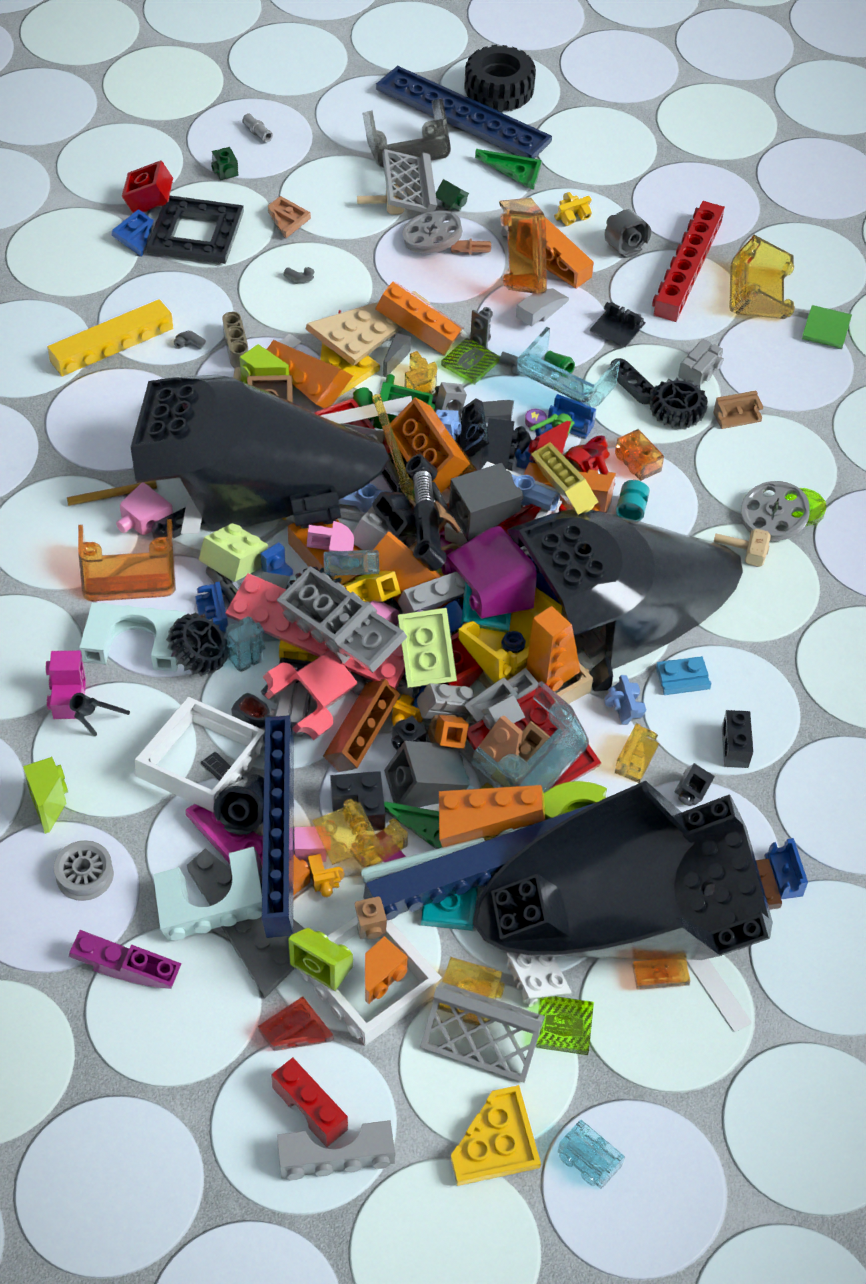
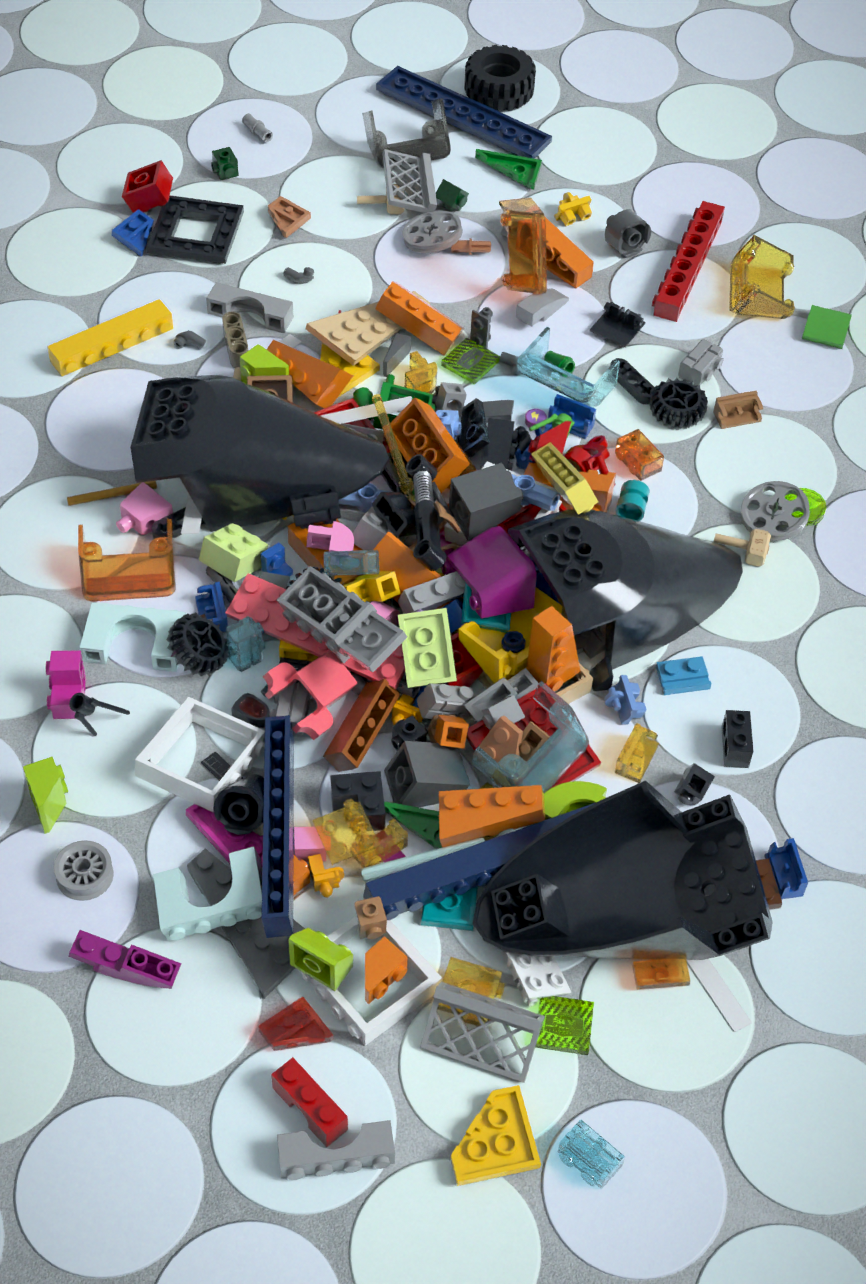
(274, 311): none -> light grey arch

